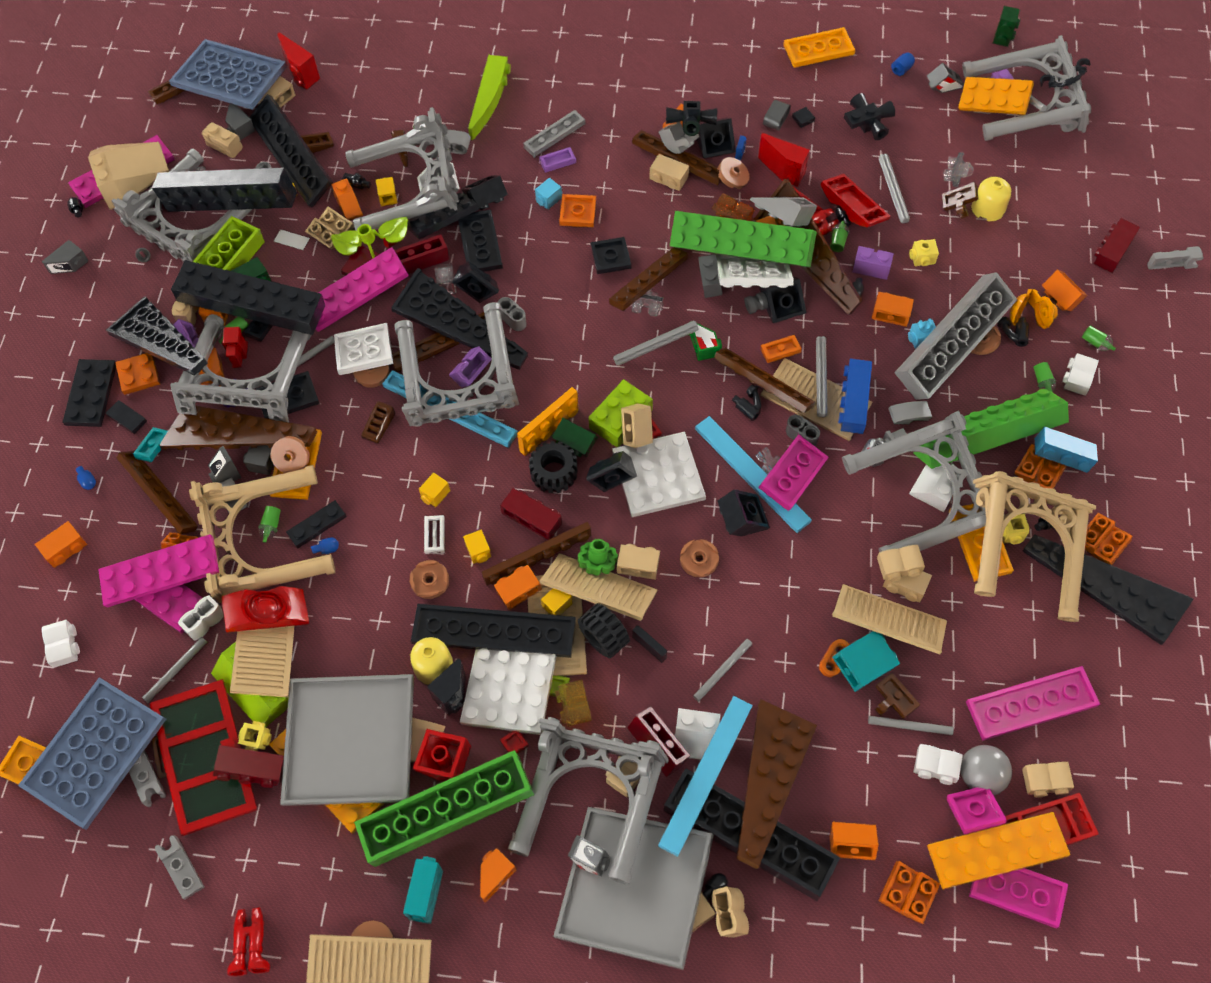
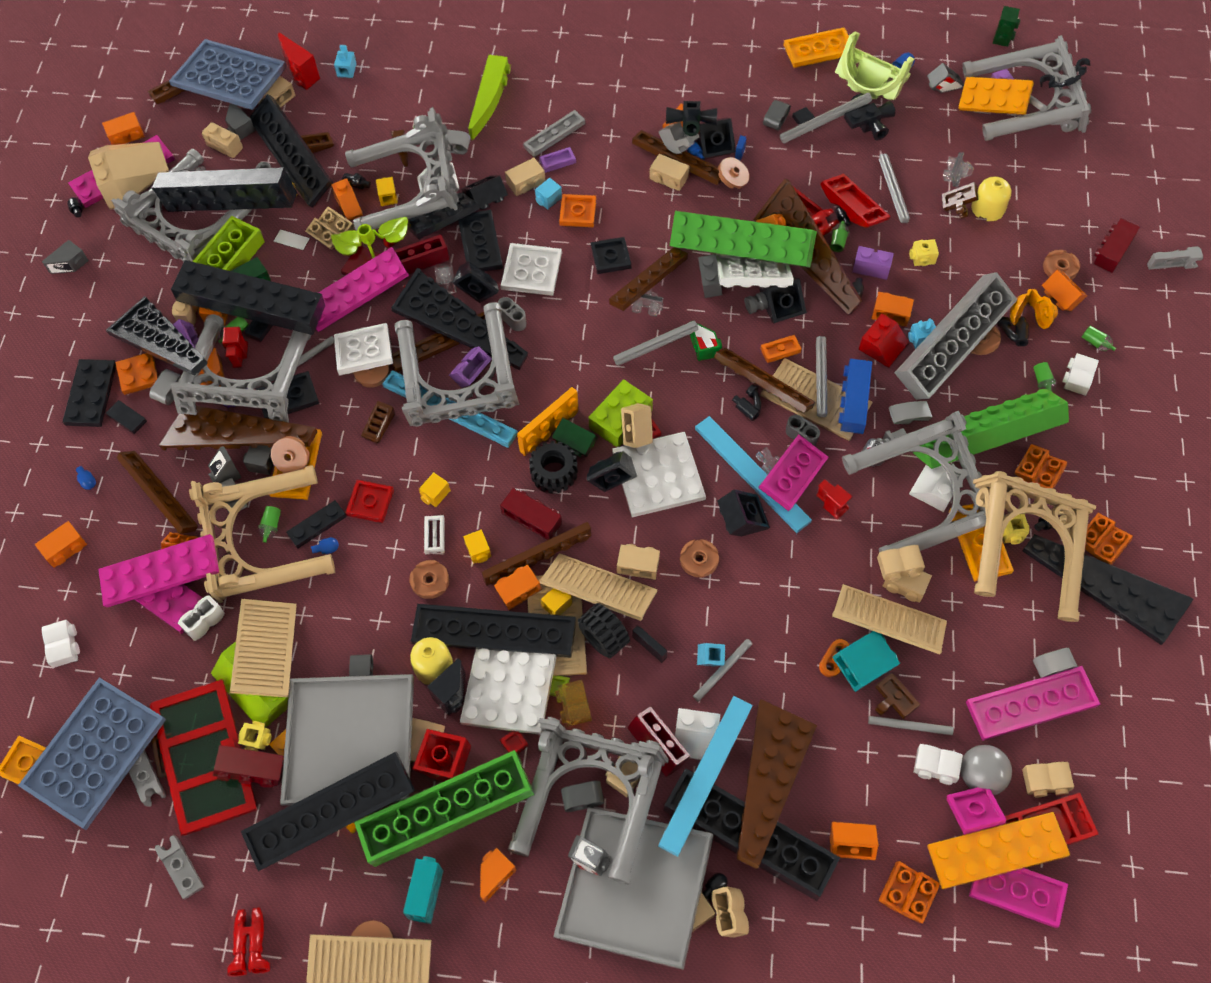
(123, 129): none -> orange brick
(139, 257): dark grey hinge -> none
(150, 446): teal plate -> none
(161, 389): none -> light grey beam
(174, 670): light grey bar -> none
(264, 609): red slope -> none
(327, 811): none -> black plate
(345, 63): none -> medium azure brick
(361, 665): none -> dark grey beam
(369, 501): none -> red tile
(525, 176): none -> tan brick
(531, 269): none -> white plate
(582, 796): none -> dark grey beam
(597, 557): bright green plant -> none
(696, 150): none -> blue cylinder
(711, 654): none -> medium azure brick
(731, 208): clear orange plate -> none
(783, 158): red slope -> none
(792, 210): light grey slope -> none
(825, 118): none -> light grey axle
(834, 498): none -> red piece
(872, 73): none -> yellowish green piece
(884, 341): none -> red slope
(1054, 662): none -> light grey beam
(1061, 261): none -> nougat plate
(1066, 449): dark azure brick -> none

